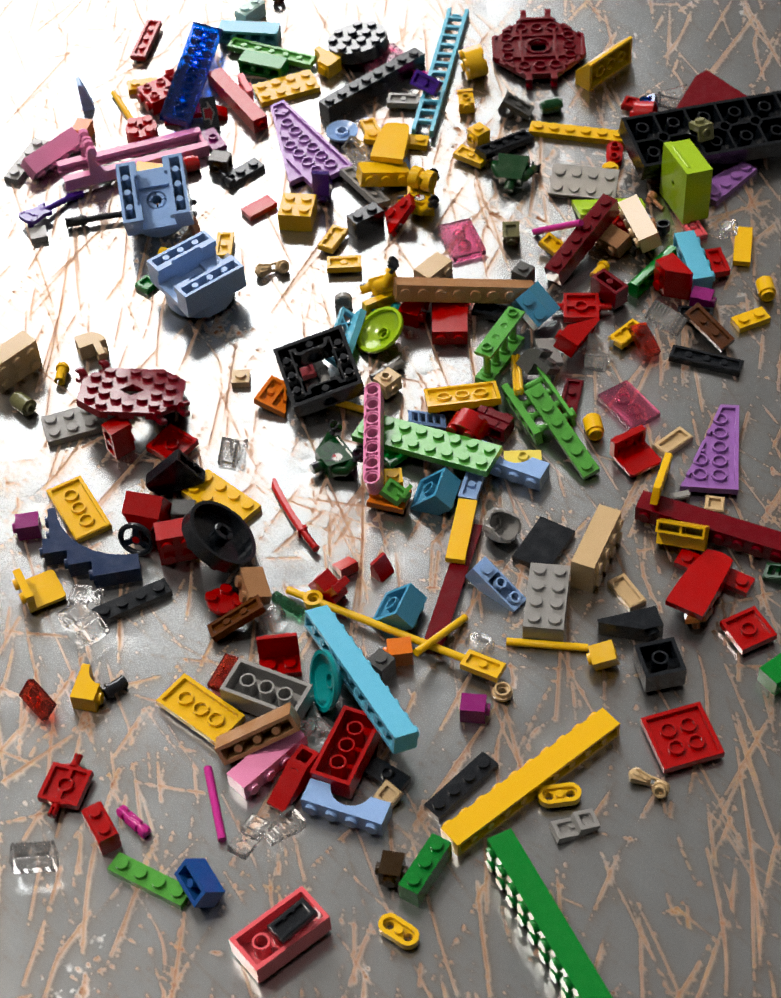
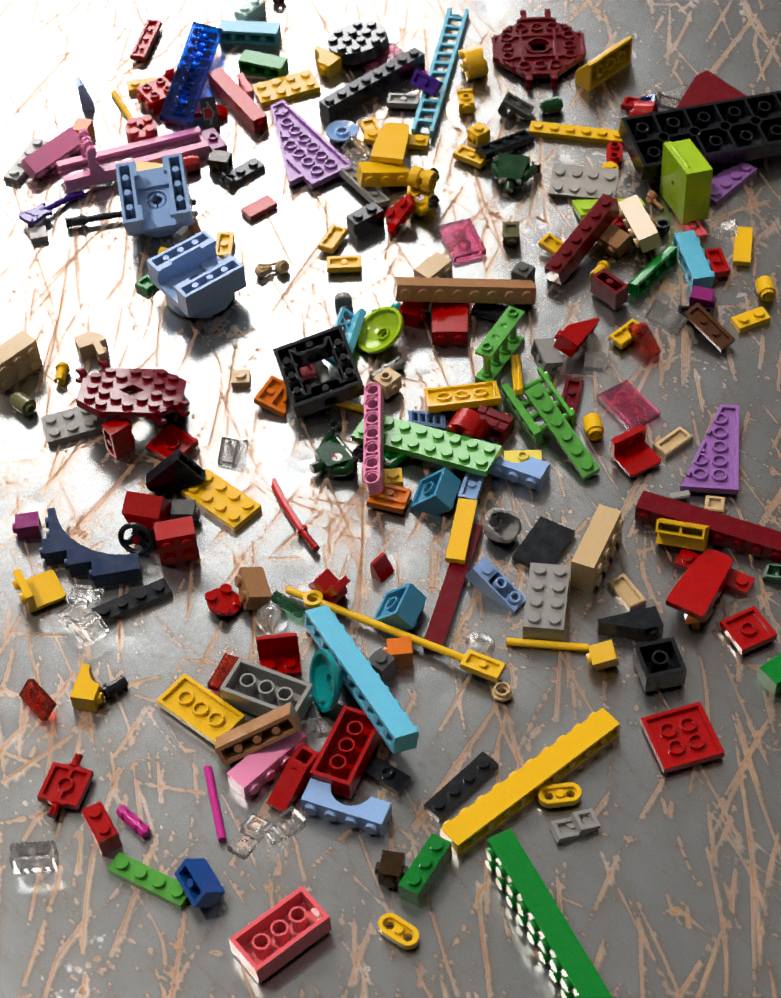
(79, 509): yellow tile -> none
(218, 536): black piece -> none
(236, 618): reddish brown plate -> none
(292, 921): black plate -> none
(295, 58): bright green plate -> none
(297, 212): yellow brick -> none
(322, 185): dark purple slope -> none
(346, 566): slope -> none
(378, 301): yellow plate -> none
(383, 281): yellow torso -> none
(389, 793): tan tile -> none
(395, 492): bright green bracket -> none
(440, 635): yellow bar -> none
(474, 708): magenta brick -> none
(536, 304): dark azure slope -> none
(539, 358): dark grey brick -> none
(556, 227): dark pink bar -> none
(582, 306): red plate -> none
(659, 788): tan piece -> none
(661, 478): yellow tile -> none
(672, 277): red slope -> none
(703, 128): olive bracket -> none
(706, 360): black tile -> none

